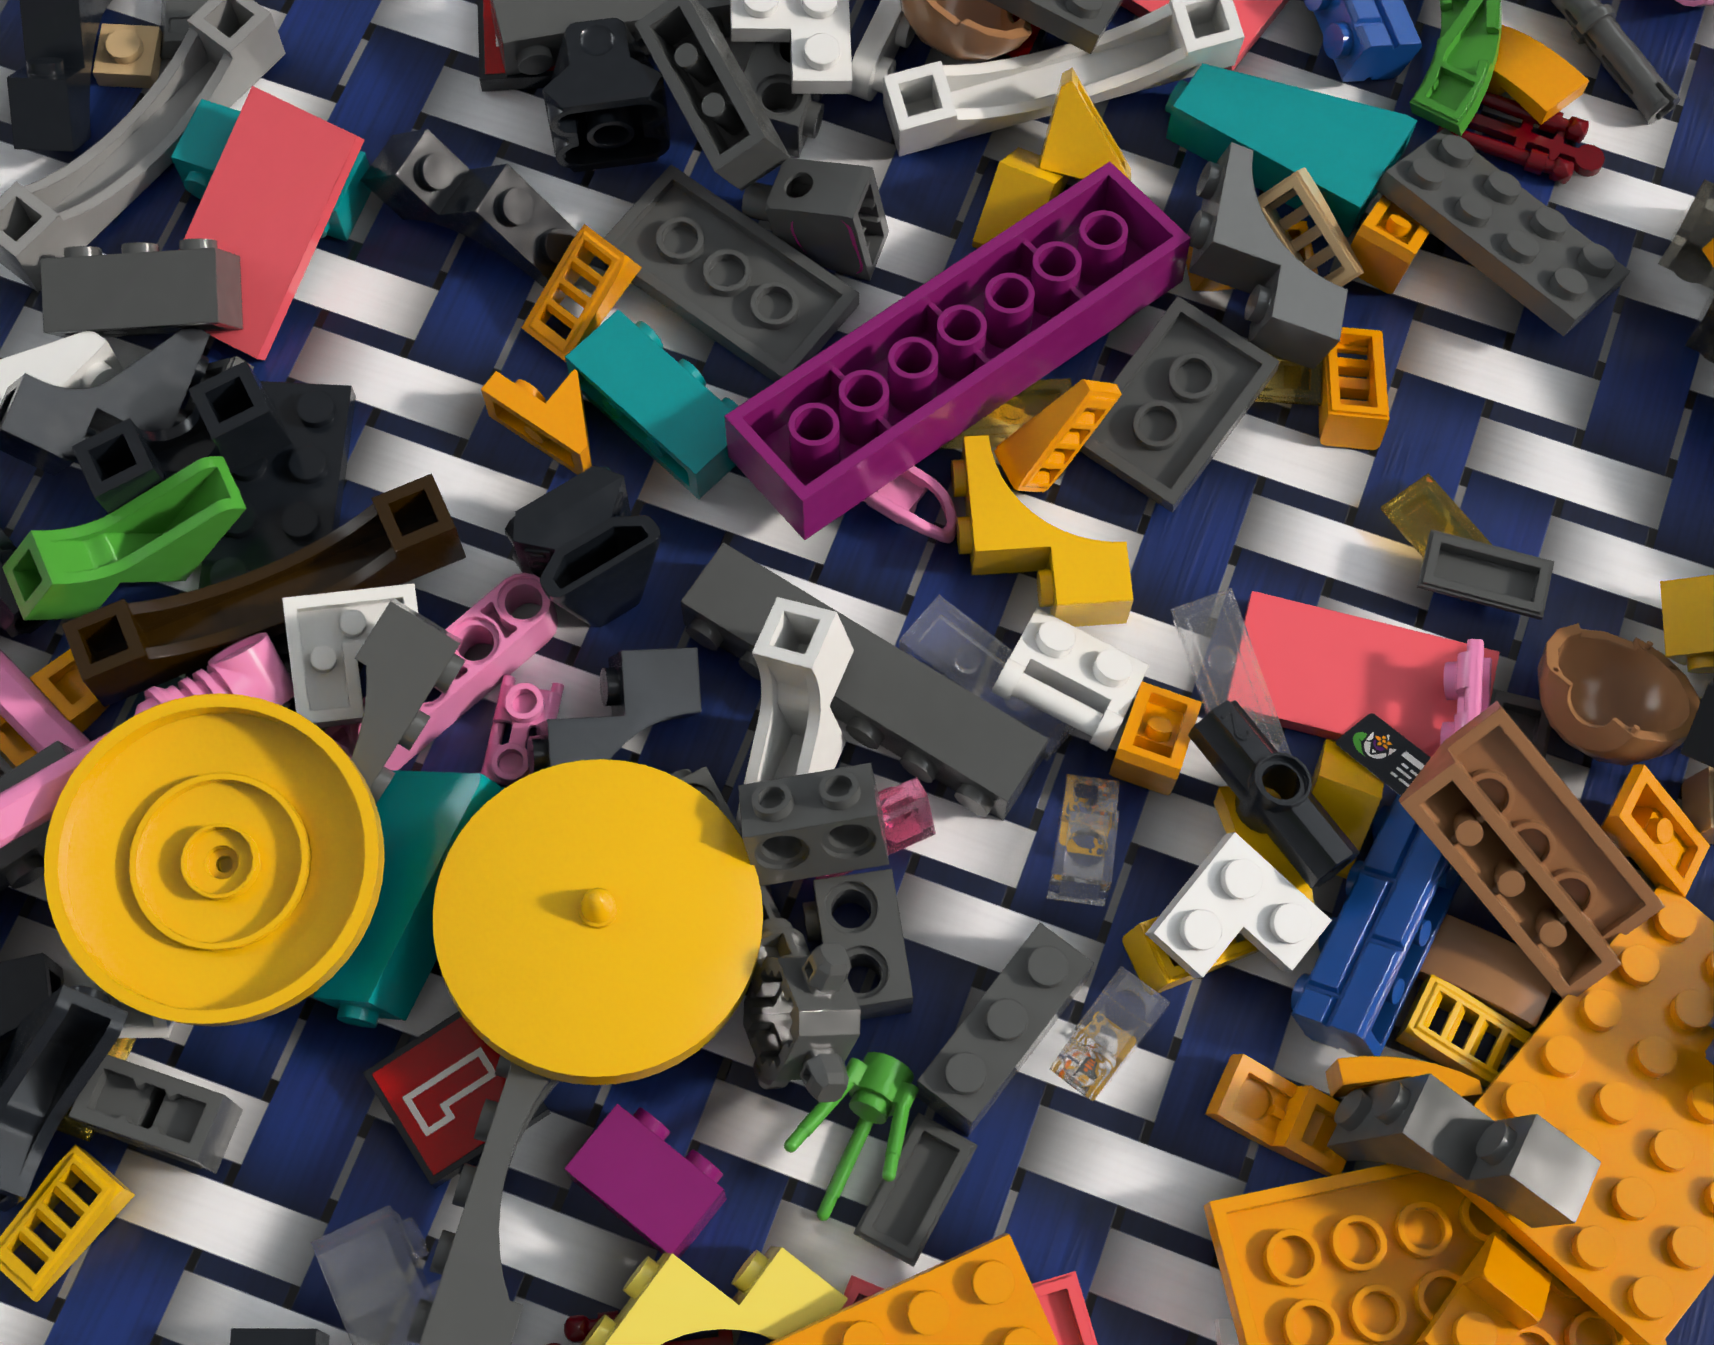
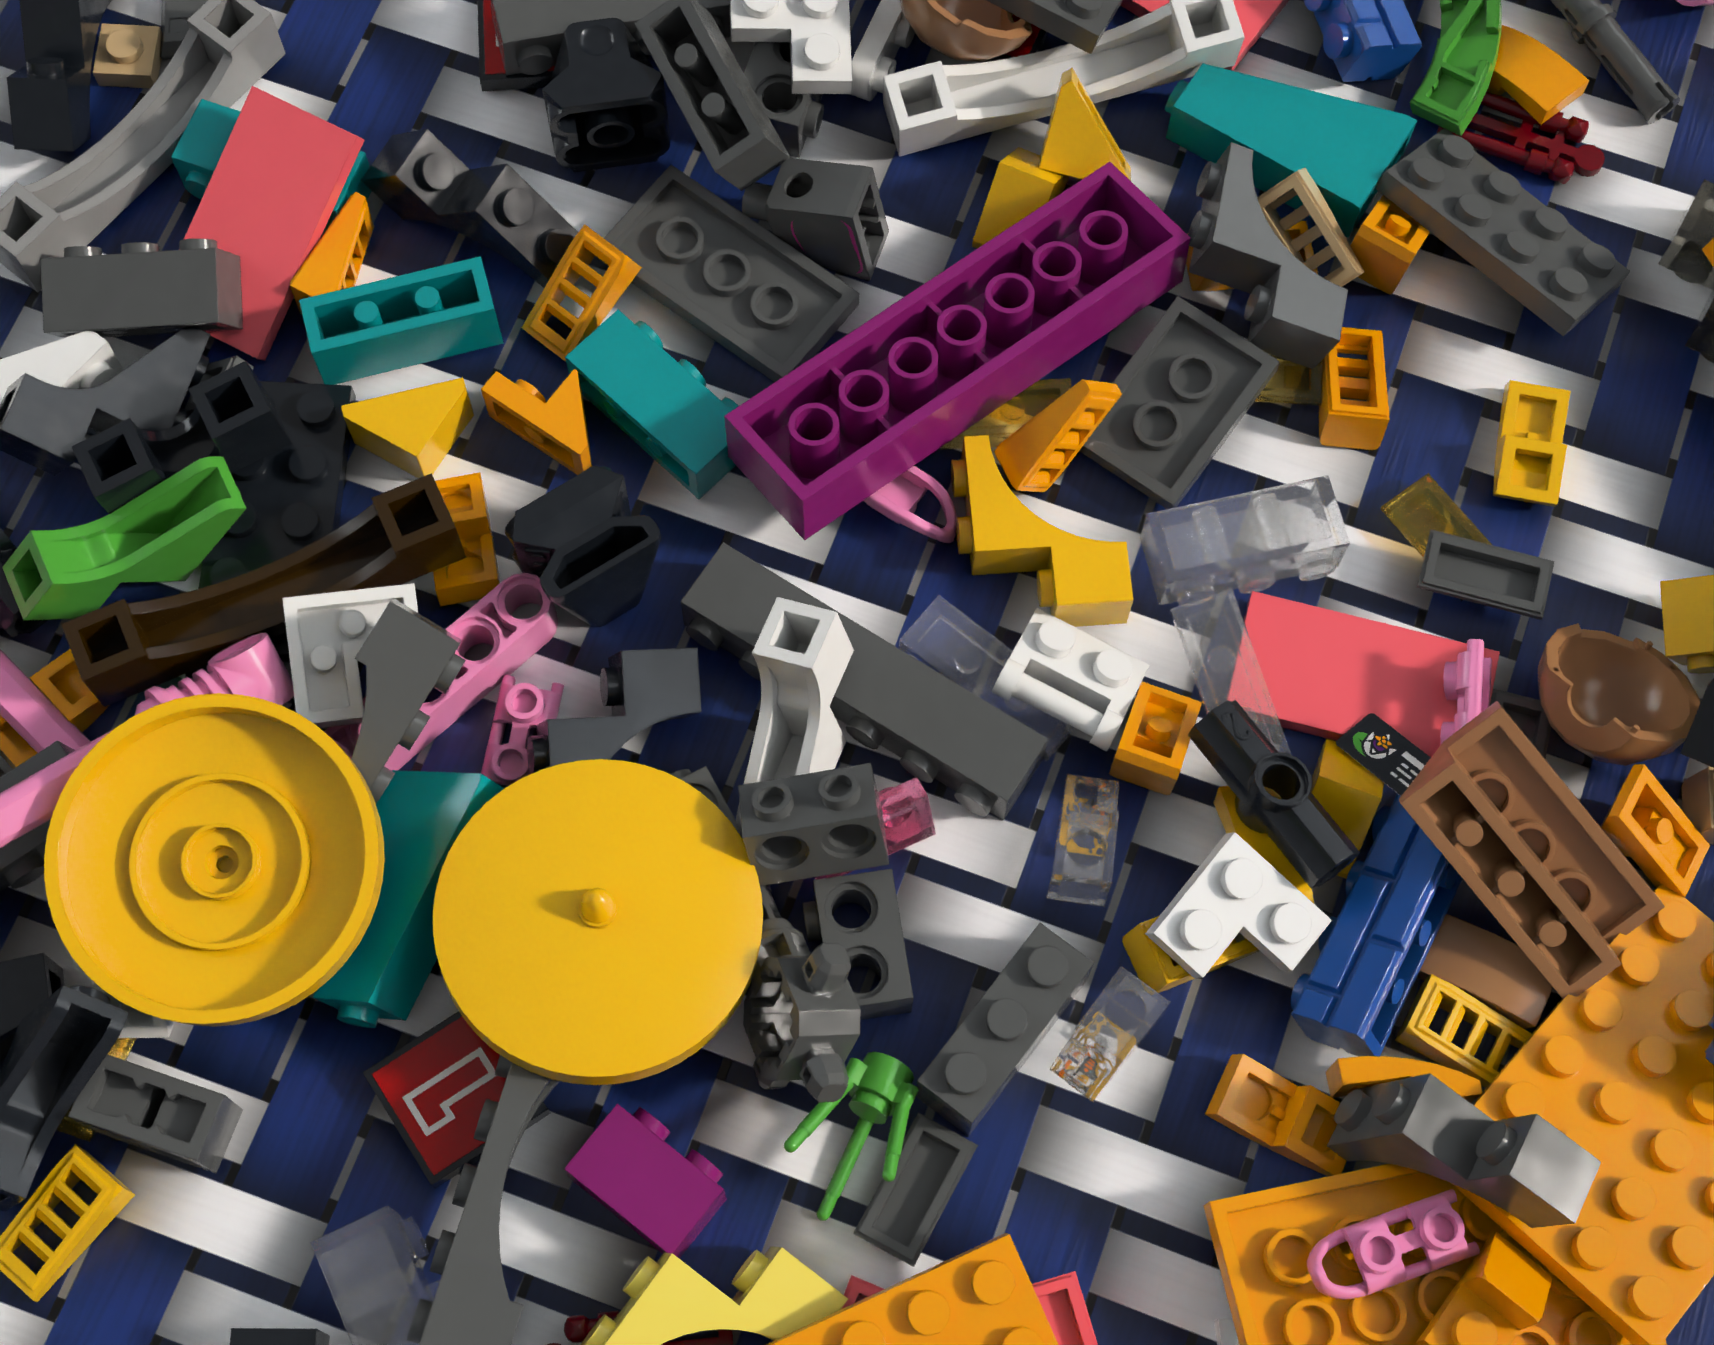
(338, 254): none -> light orange slope
(401, 321): none -> teal brick
(411, 426): none -> yellow slope
(478, 572): none -> light orange slope
(1244, 541): none -> clear brick
(1378, 1252): none -> bright pink piece
(1530, 443): none -> yellow slope

